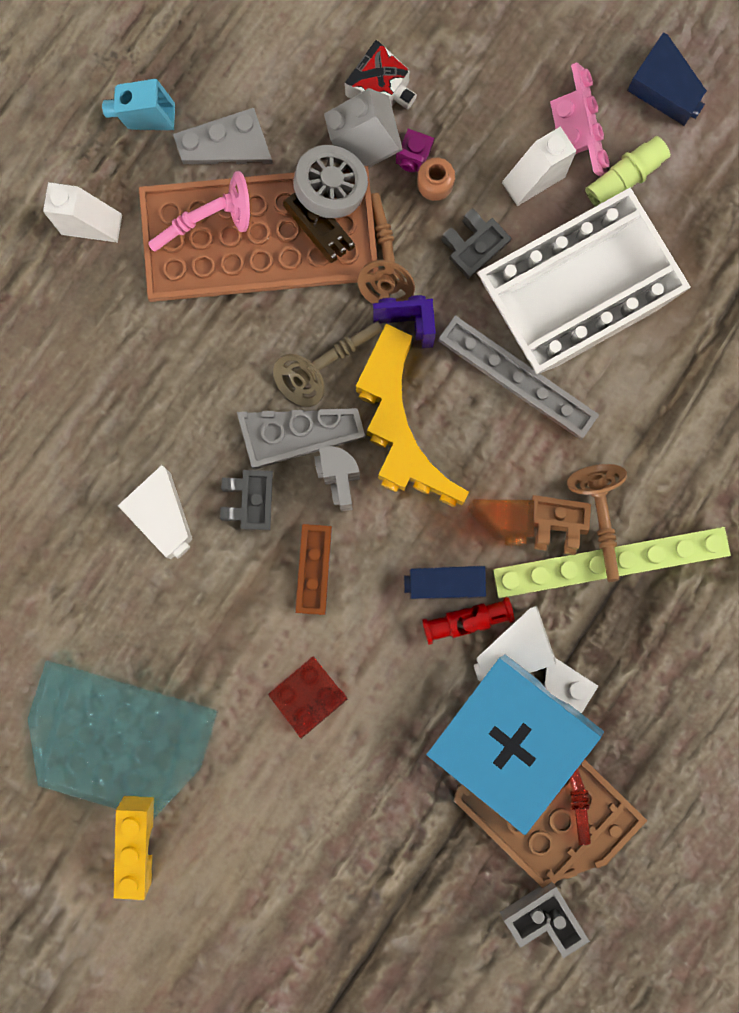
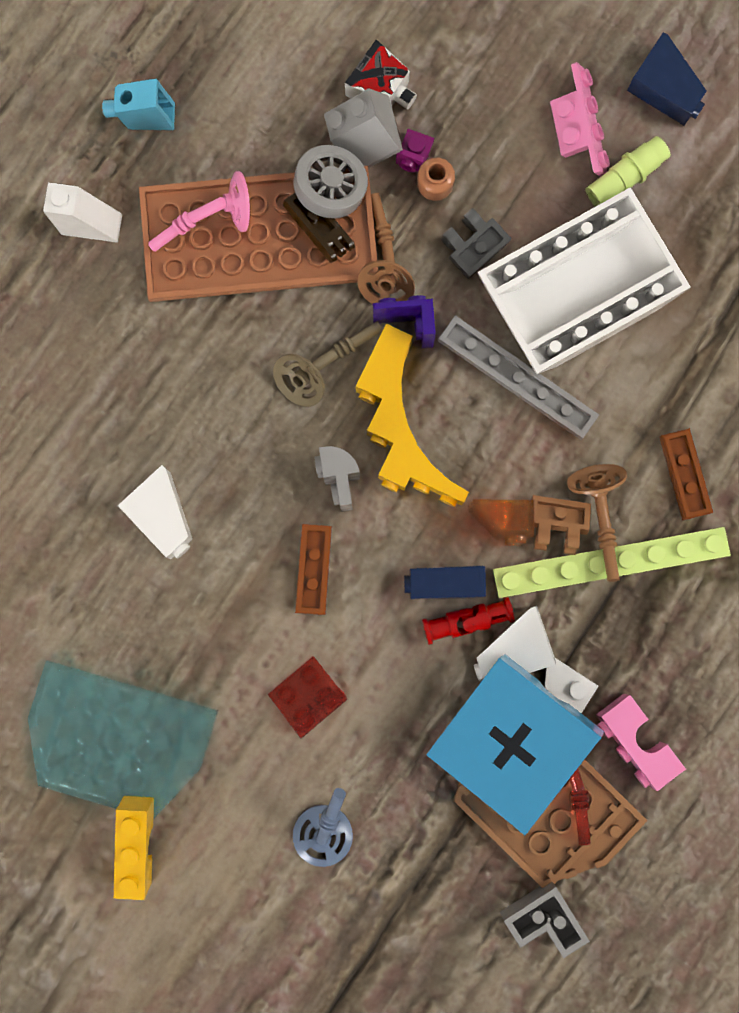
(227, 139): light grey wing -> none
(256, 499): dark grey plate -> none
(295, 433): light grey wing -> none
(325, 828): none -> sand blue dish
(540, 166): white slope -> none
(654, 766): none -> bright pink arch
(686, 474): none -> dark orange tile

